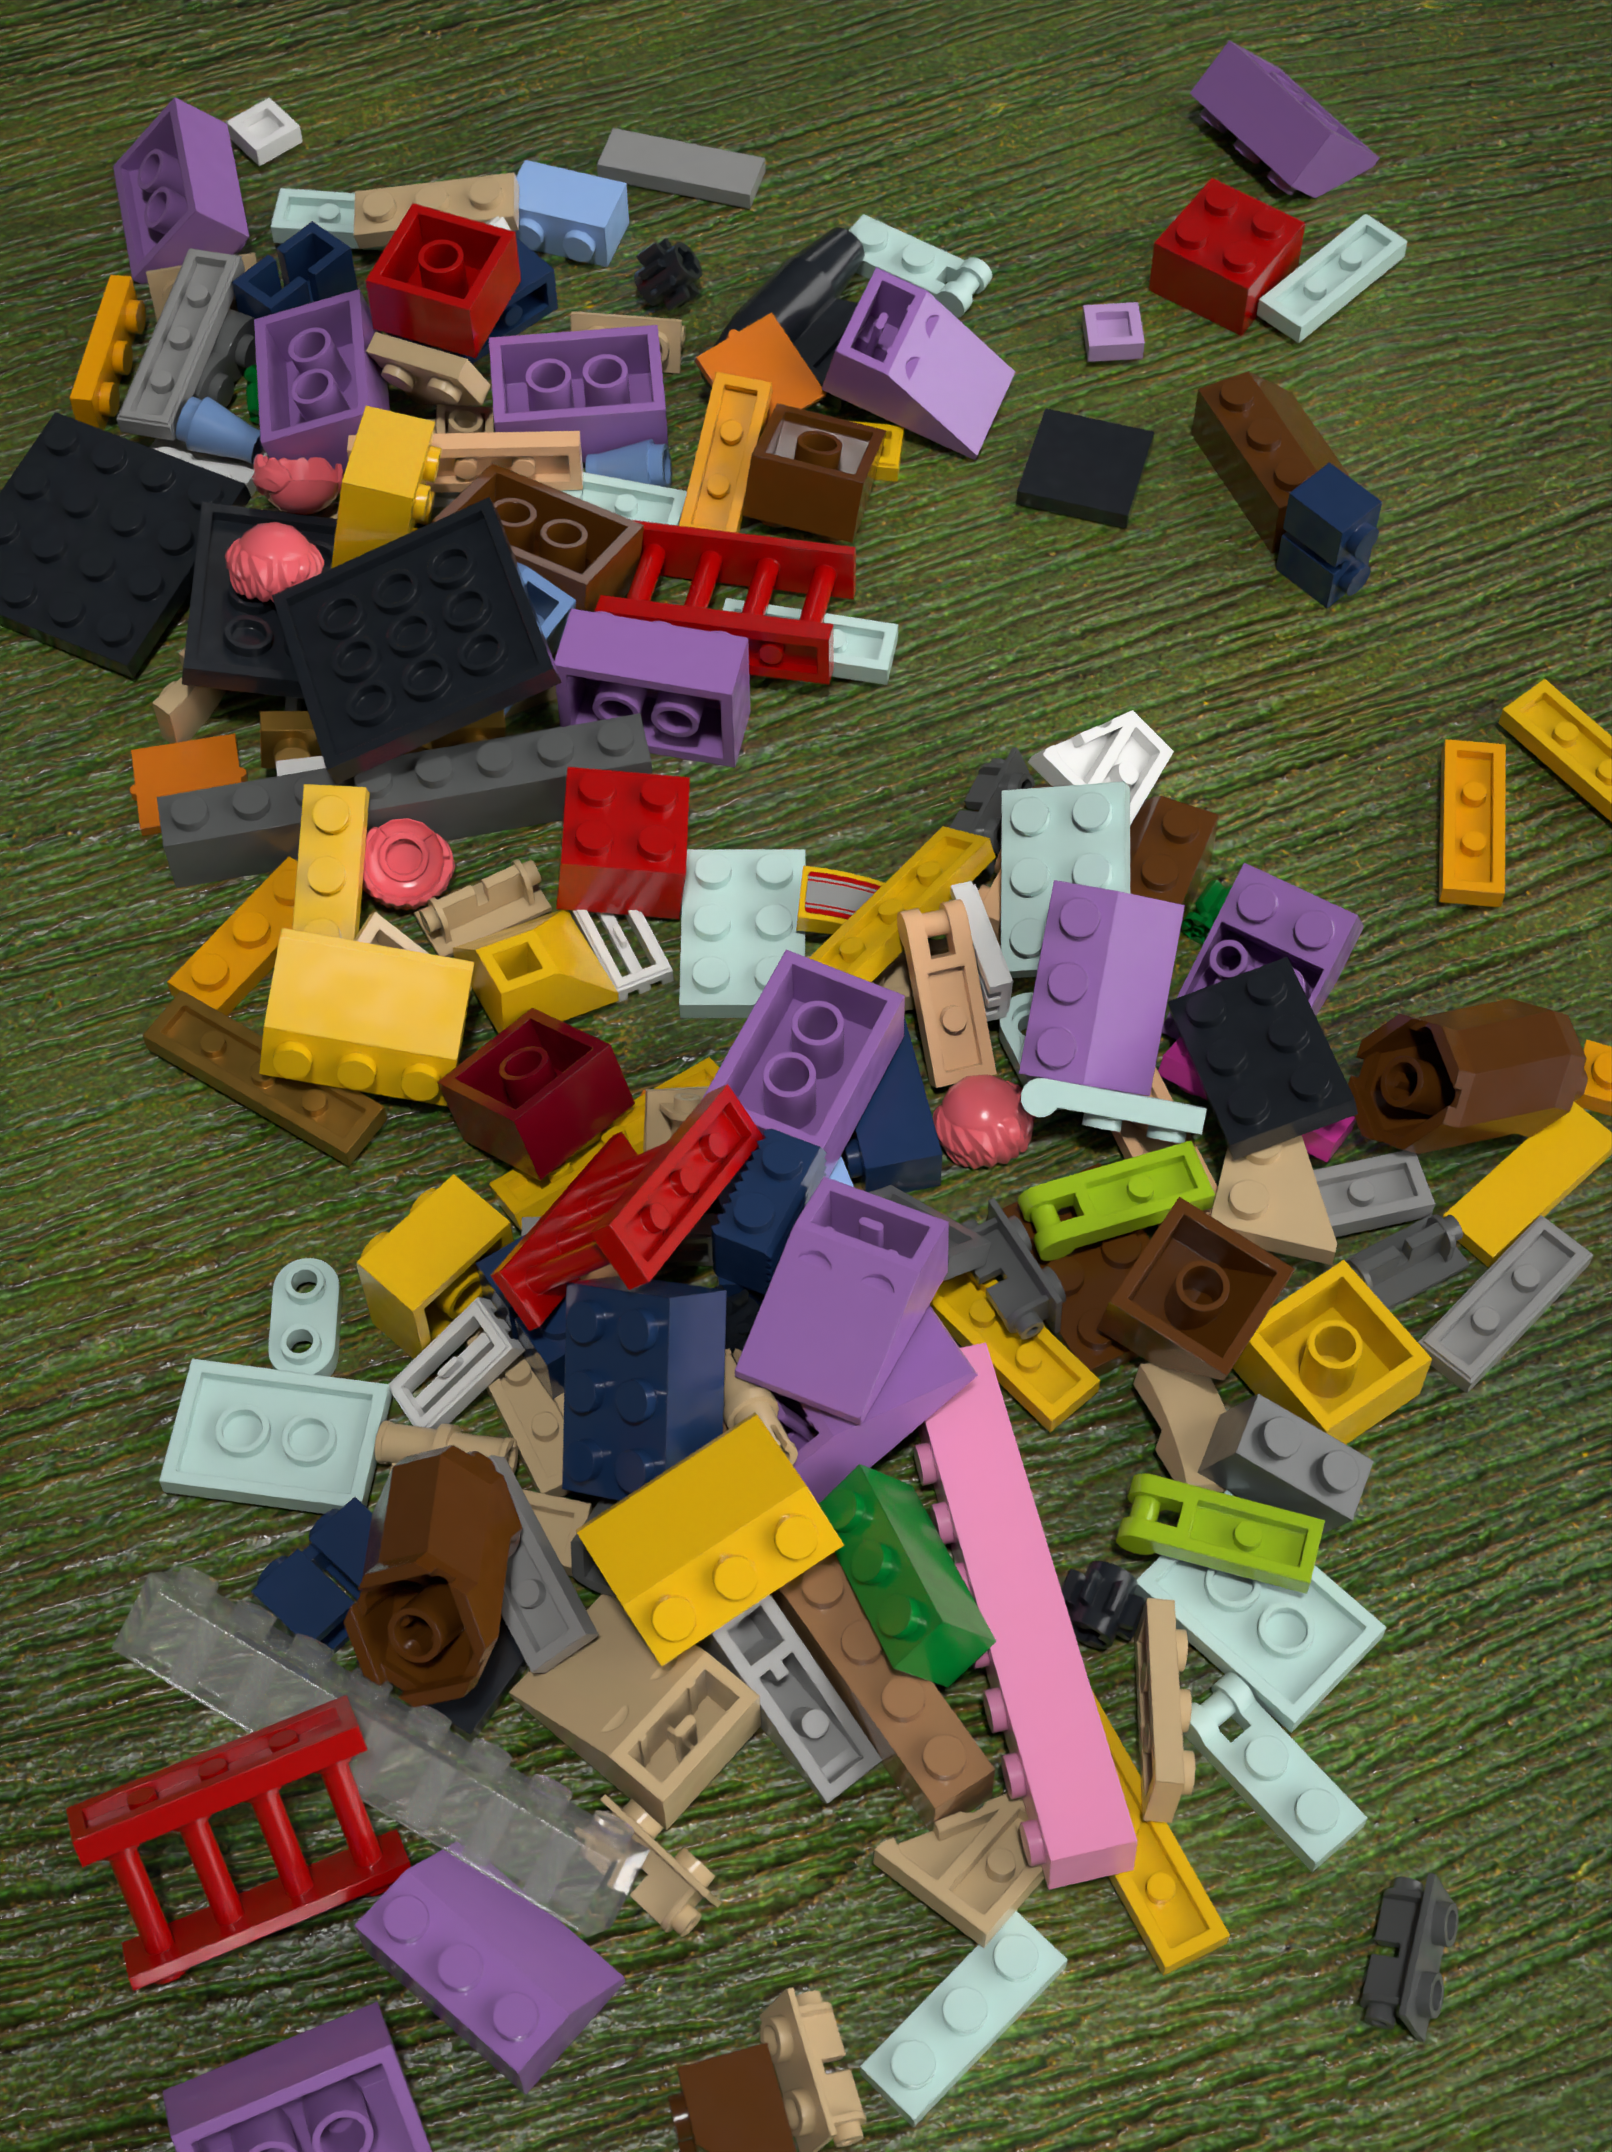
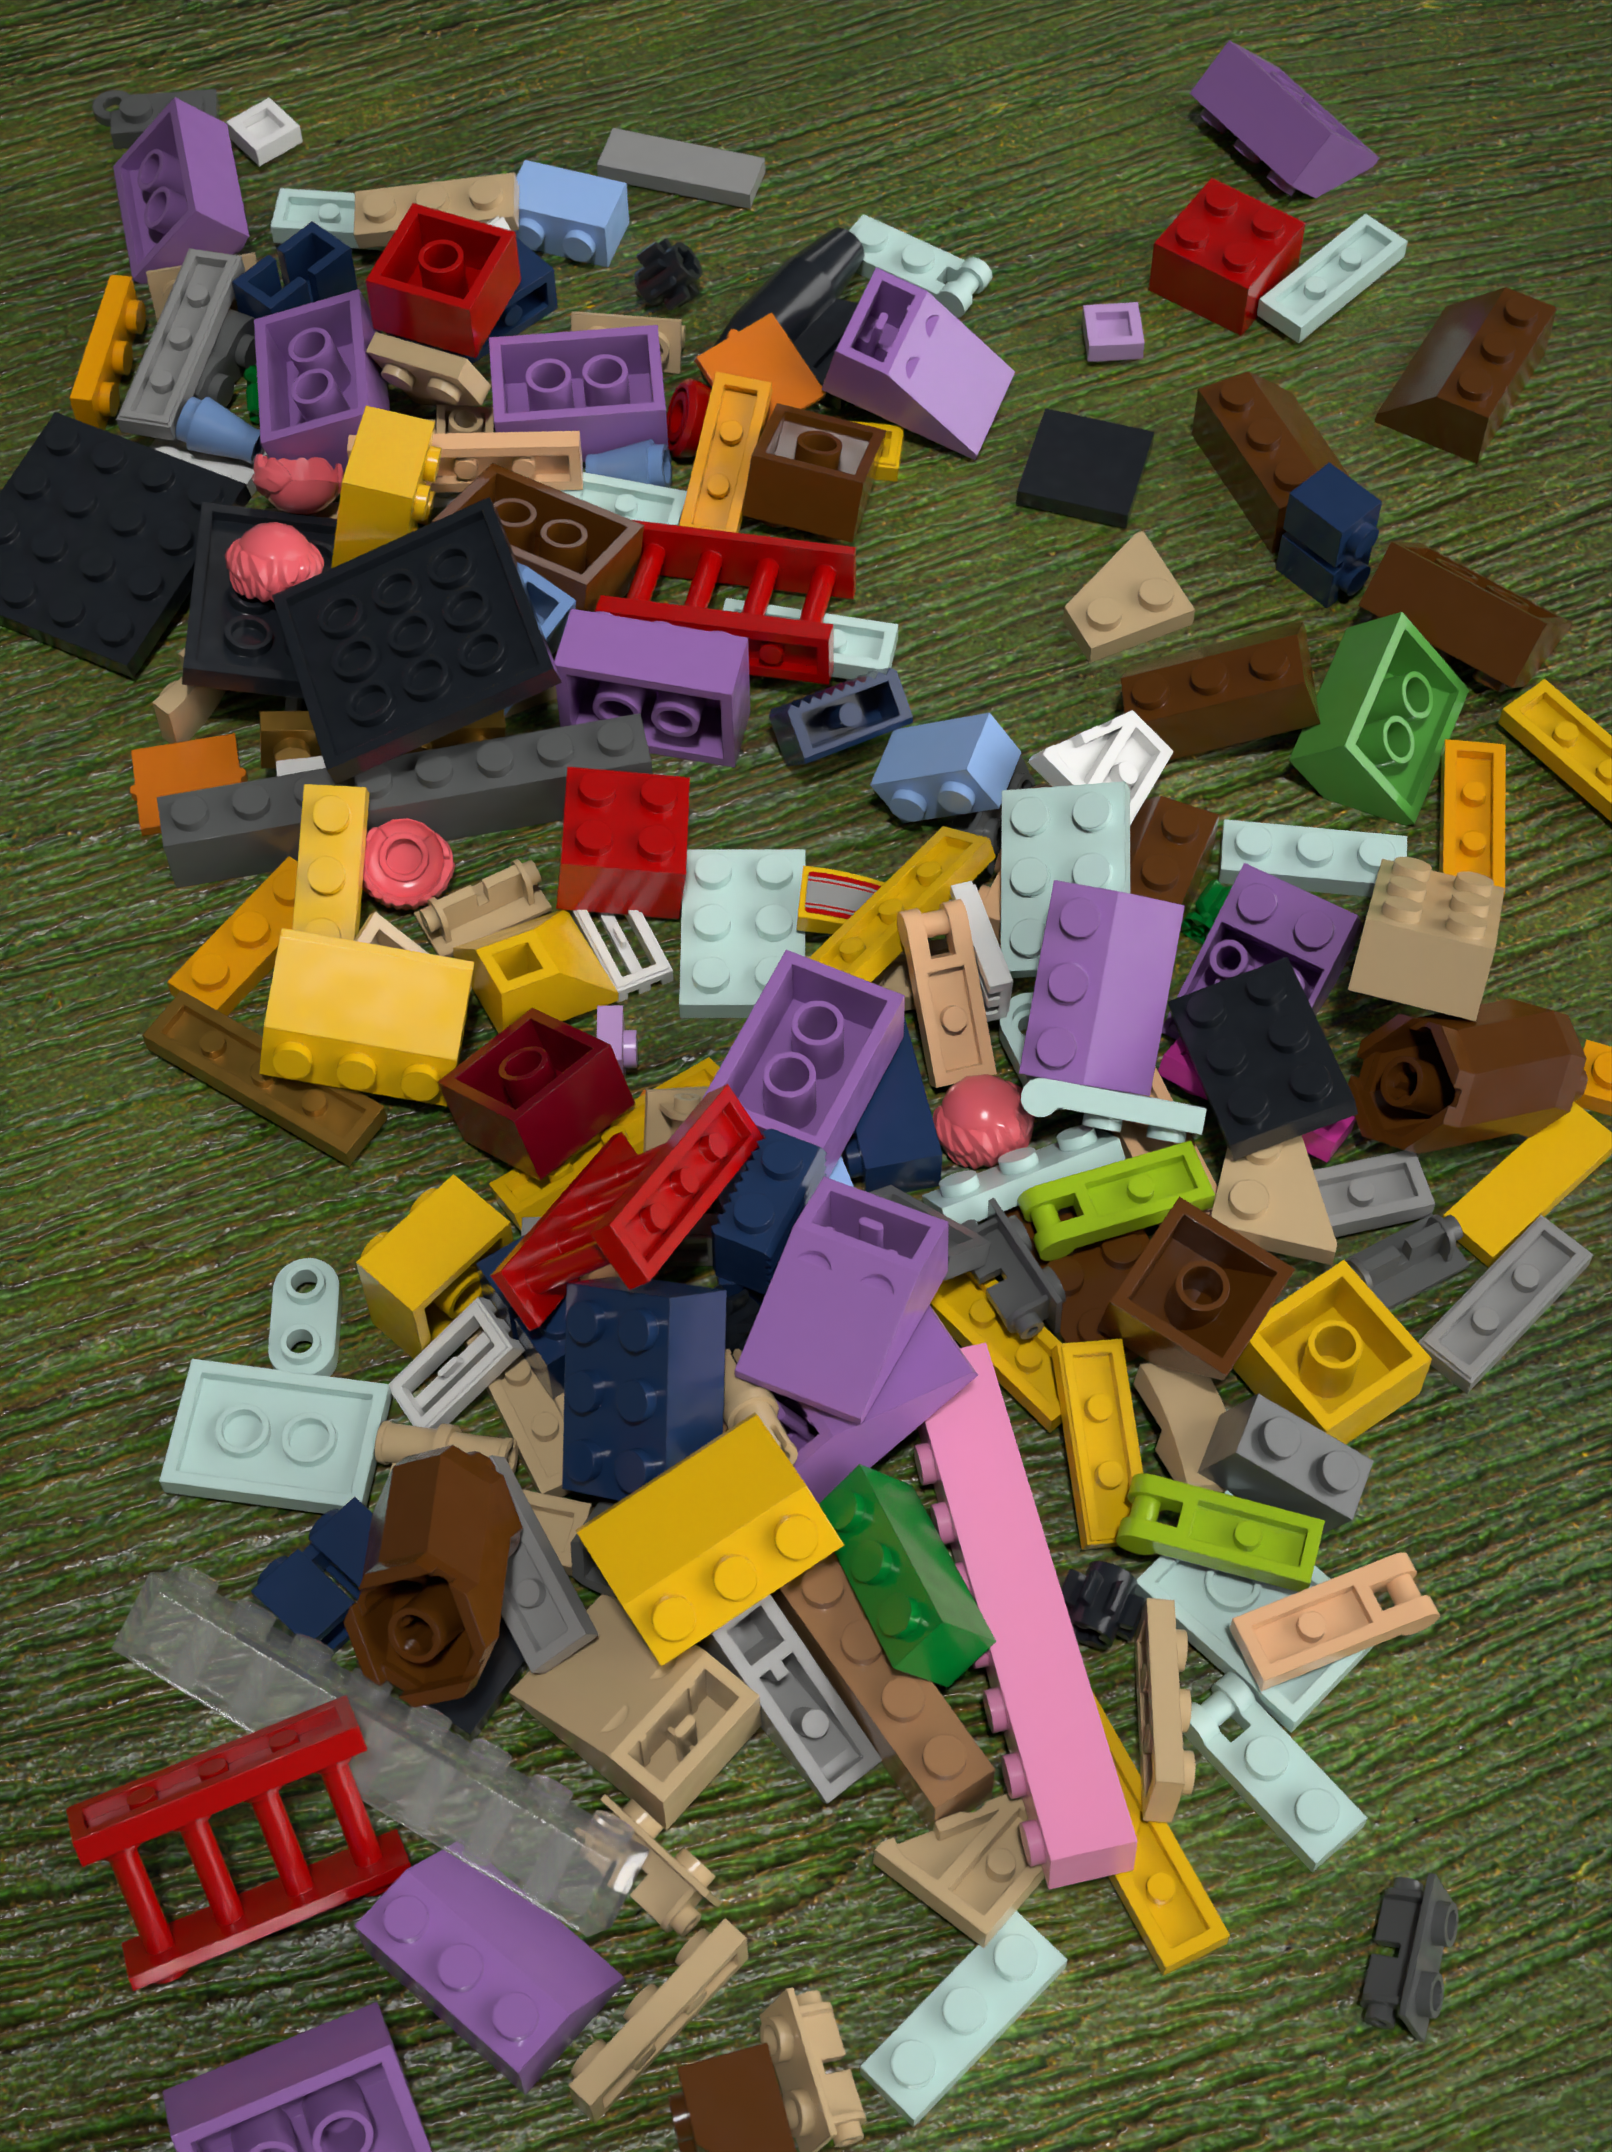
(140, 110): none -> dark grey hinge
(612, 1030): none -> lavender plate
(656, 2019): none -> tan plate
(686, 417): none -> red brick
(840, 716): none -> dark blue brick
(946, 768): none -> light blue brick
(967, 1193): none -> light aqua plate
(1097, 1435): none -> yellow tile
(1127, 602): none -> tan wing
(1226, 691): none -> reddish brown slope
(1308, 856): none -> light aqua plate
(1332, 1621): none -> light nougat plate
(1381, 720): none -> bright green slope
(1428, 938): none -> tan brick
(1465, 614): none -> reddish brown slope
(1470, 372): none -> reddish brown slope

